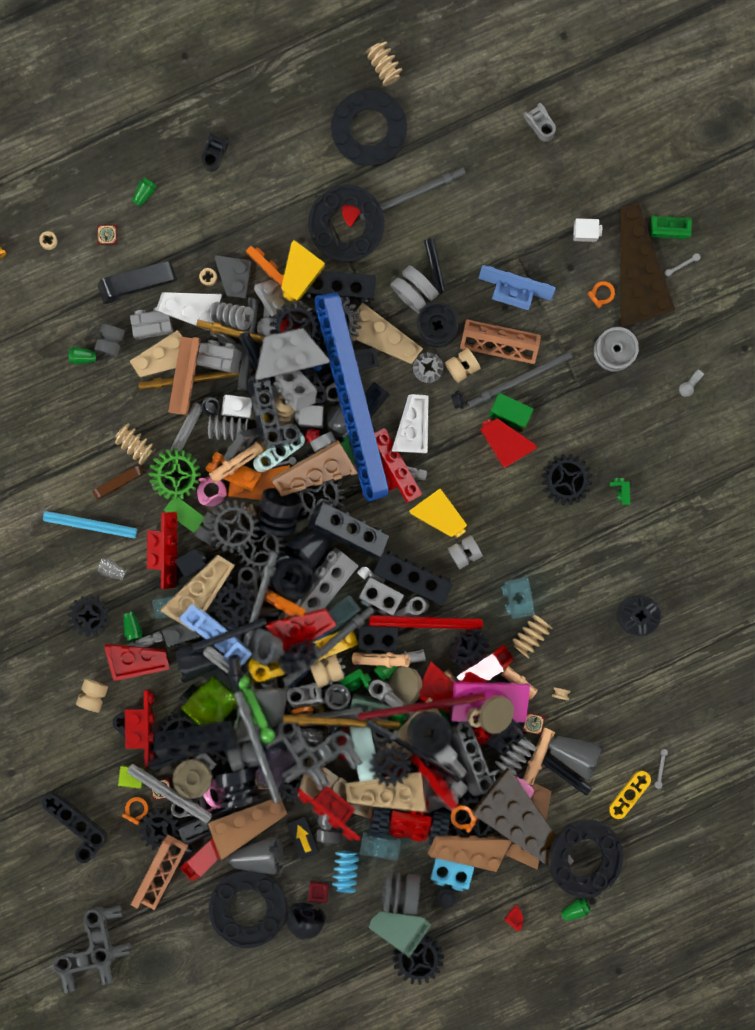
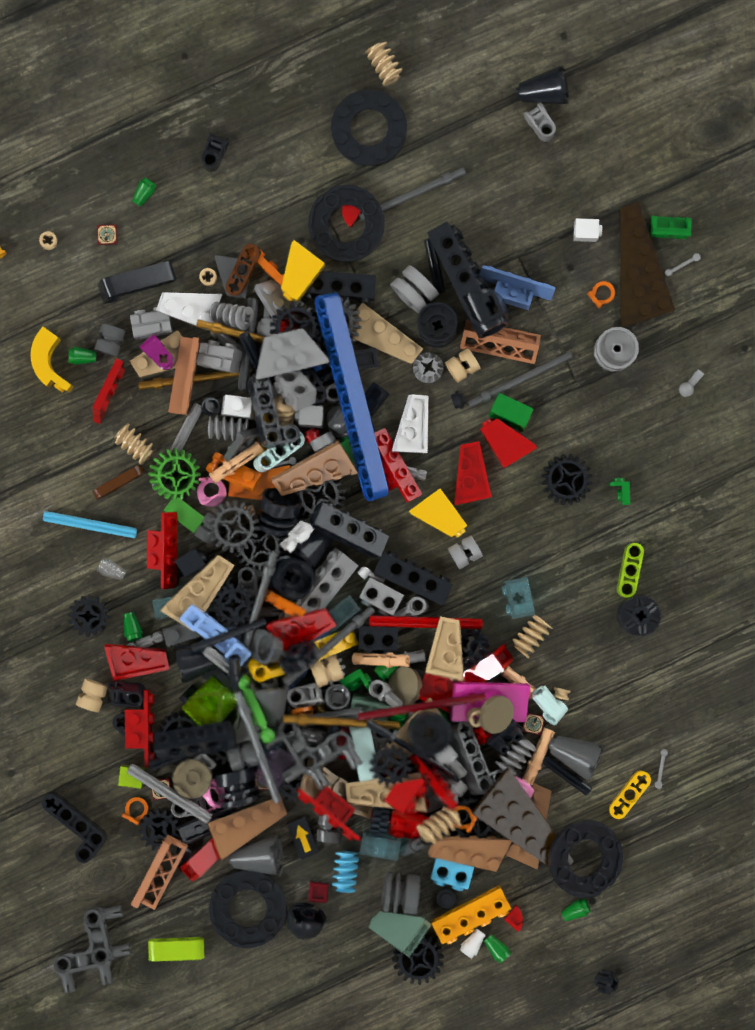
(41, 354): none -> yellow arch
(108, 390): none -> red wing
(125, 693): none -> black piece
(155, 350): none -> magenta piece
(176, 949): none -> lime beam
(242, 284): none -> reddish brown beam
(299, 533): none -> white plate
(406, 794): none -> red slope
(414, 846): none -> dark grey pin
(438, 824): none -> tan piece
(446, 651): none -> tan wing
(470, 915): none -> light orange brick
(471, 476): none -> red wing
(472, 944): none -> white cone
(475, 294): none -> black brick
(497, 949): none -> green cone
(546, 88): none -> black cone
(552, 707): none -> light aqua piece
(606, 982): none -> black gear
(636, 563): none -> lime beam

